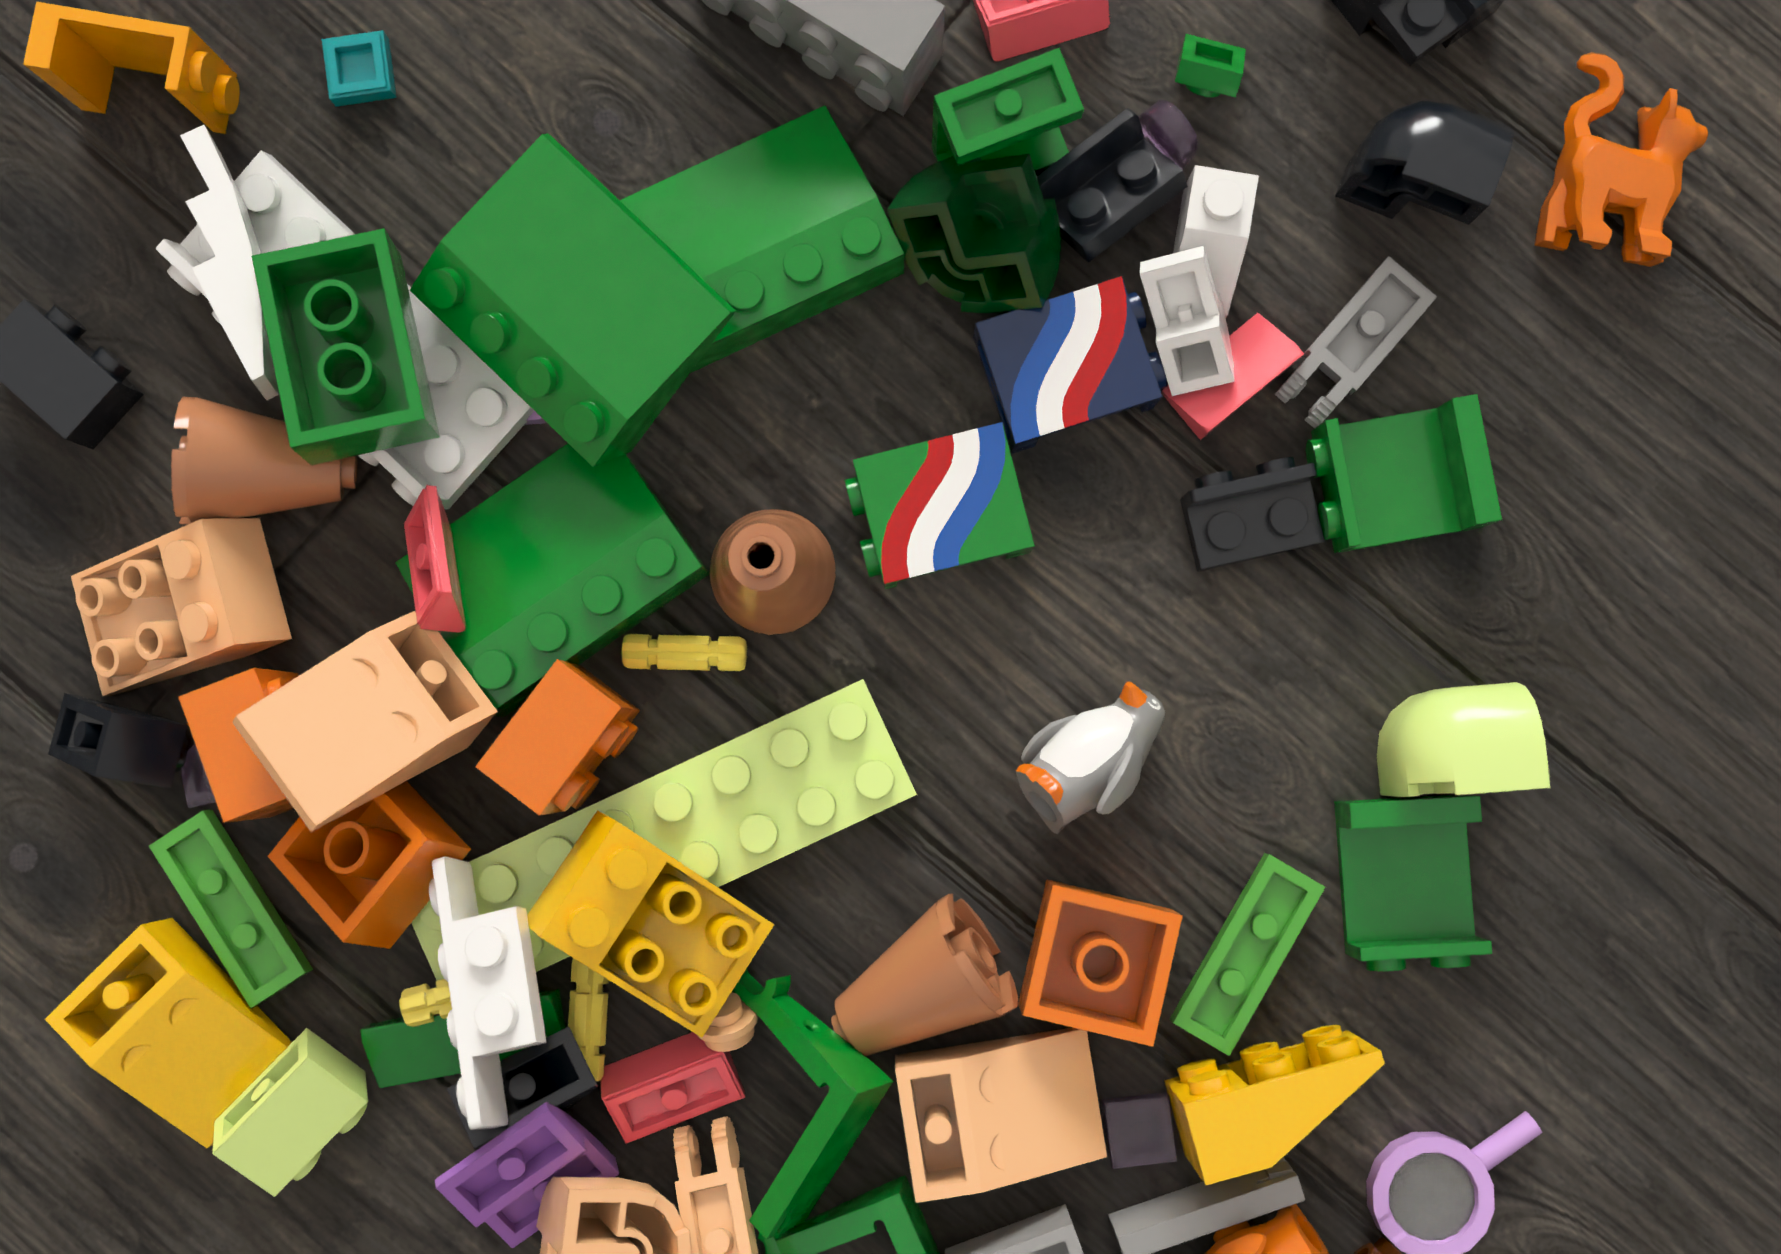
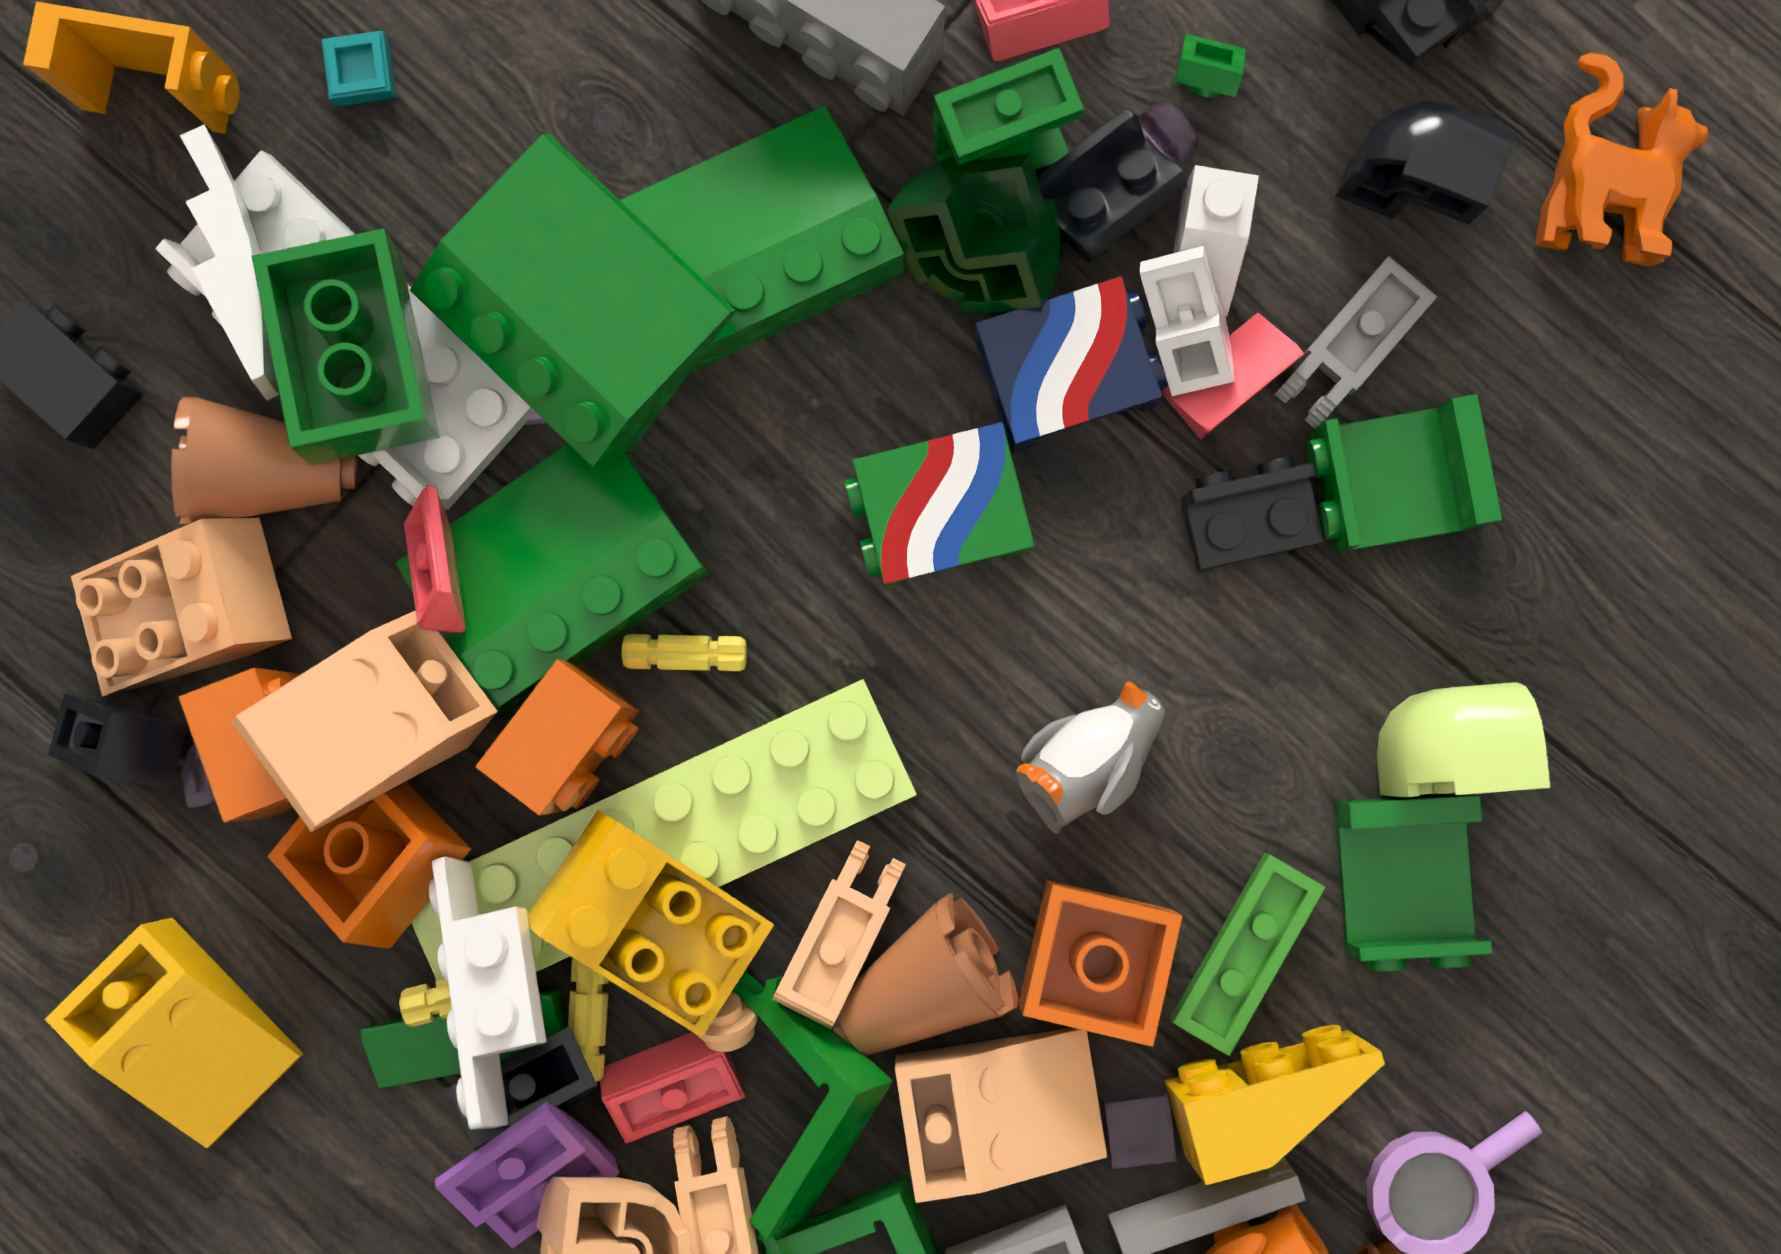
(231, 908): bright green plate -> none
(291, 1113): yellowish green brick -> none
(788, 590): nougat cone -> none
(837, 942): none -> light nougat hinge

